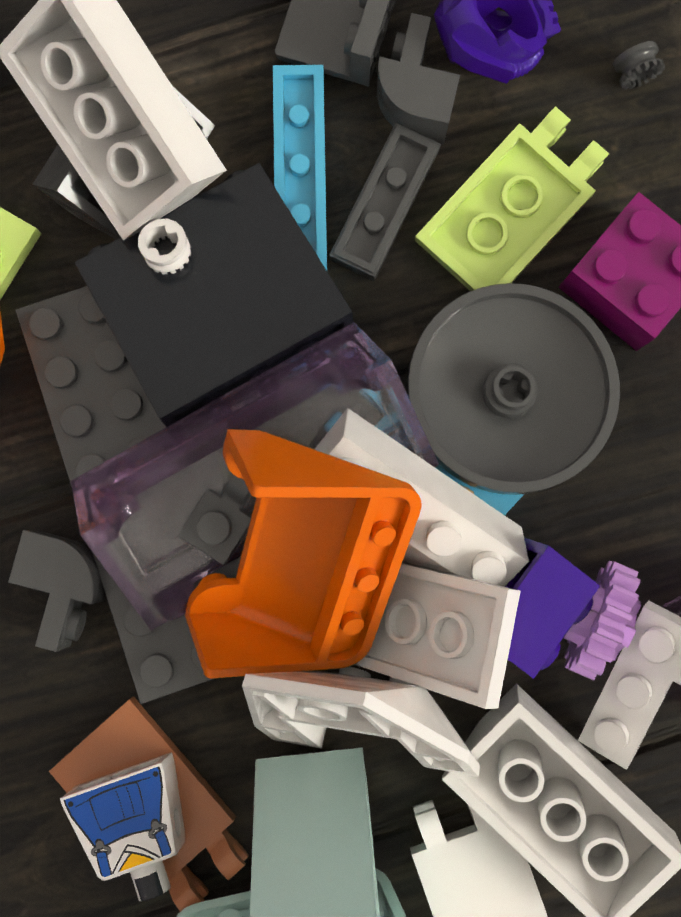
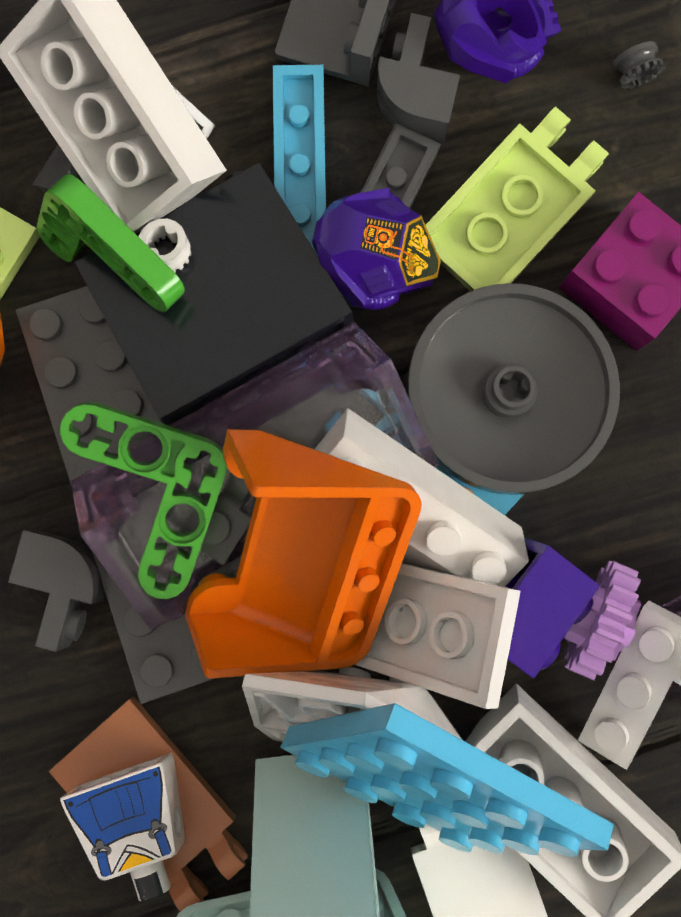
(78, 218): none -> bright green beam
(167, 469): none -> bright green beam
(375, 248): none -> dark purple helmet
(443, 783): none -> medium azure plate

